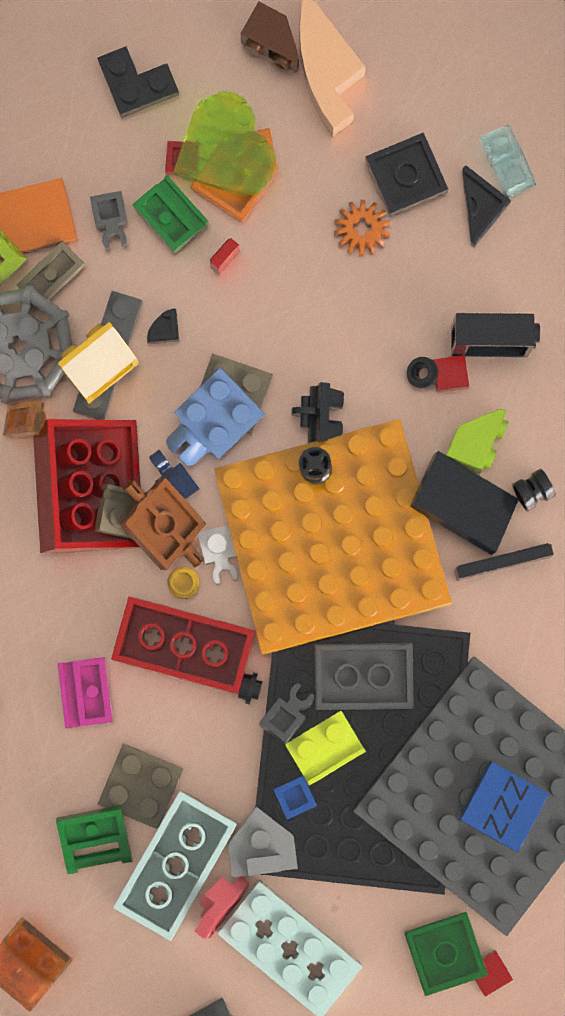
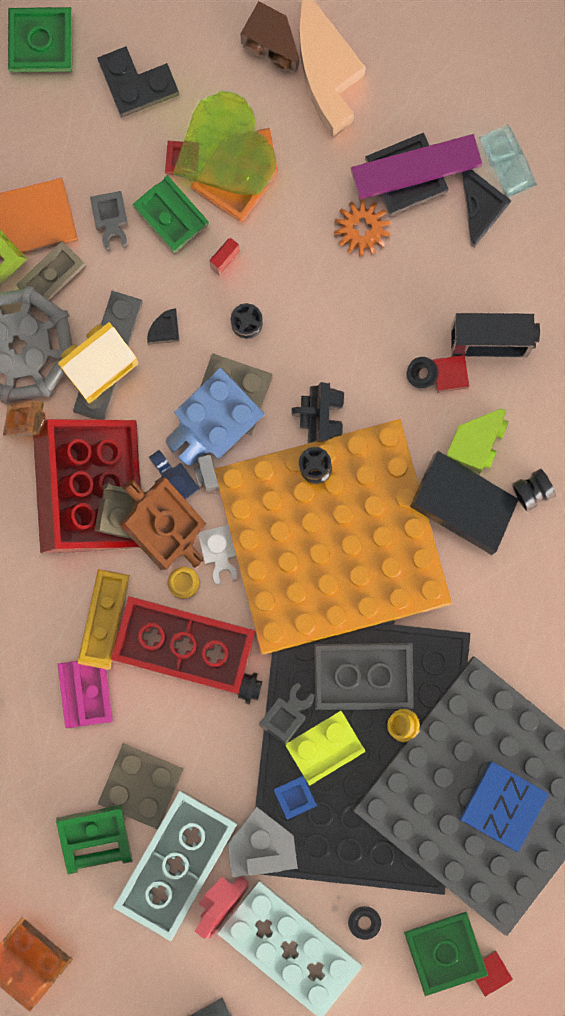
(40, 39): none -> green plate
(103, 619): none -> yellow tile
(206, 474): none -> light grey plate
(248, 315): none -> black wheel
(370, 932): none -> black plate
(403, 725): none -> yellow plate
(416, 166): none -> magenta tile
(503, 561): black tile -> none

